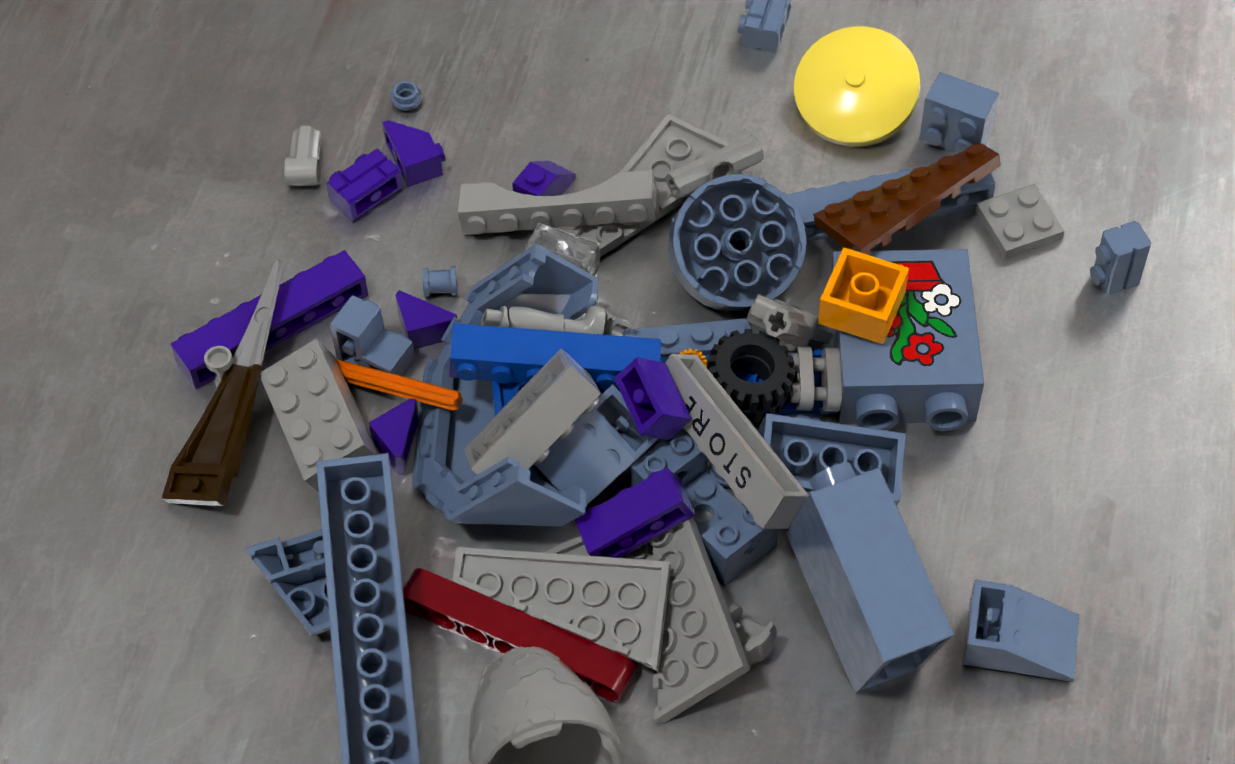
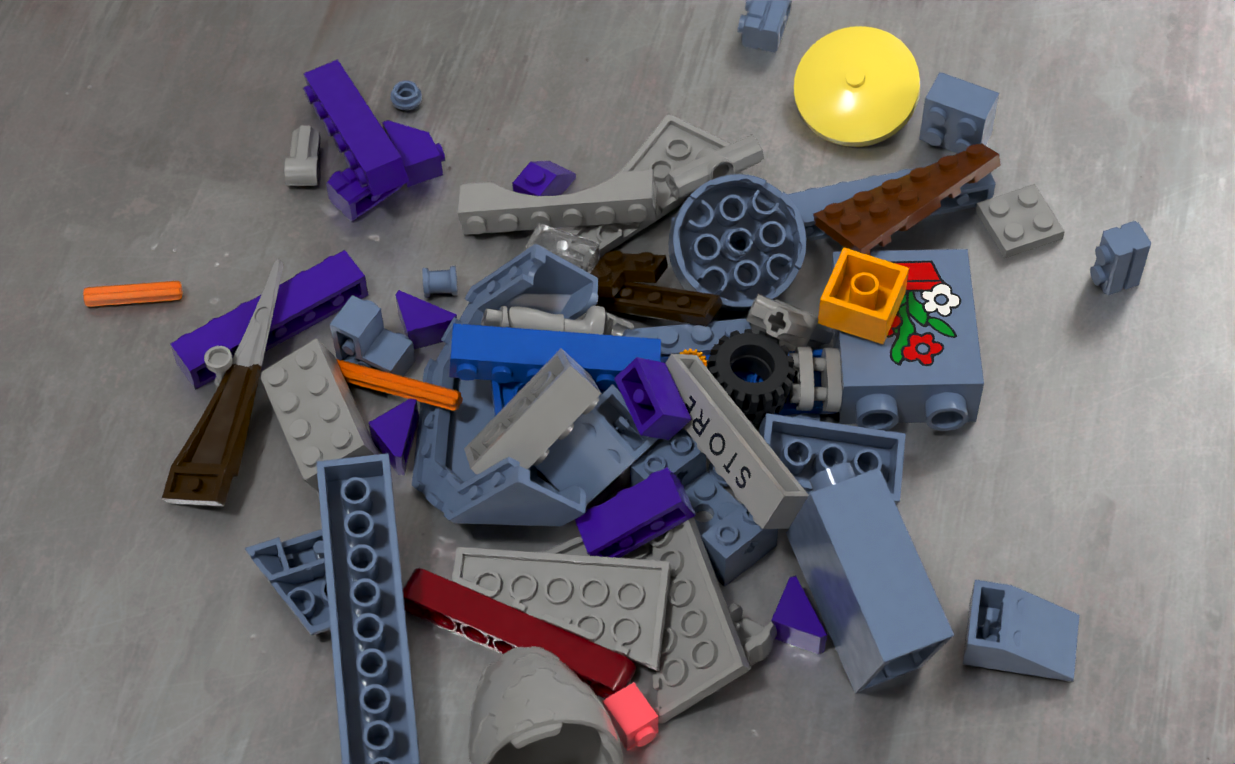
(133, 293): none -> orange axle
(354, 129): none -> dark purple brick
(619, 267): none -> dark brown plate
(632, 717): none -> coral brick
(664, 303): none -> dark brown tile
(797, 620): none -> dark purple slope

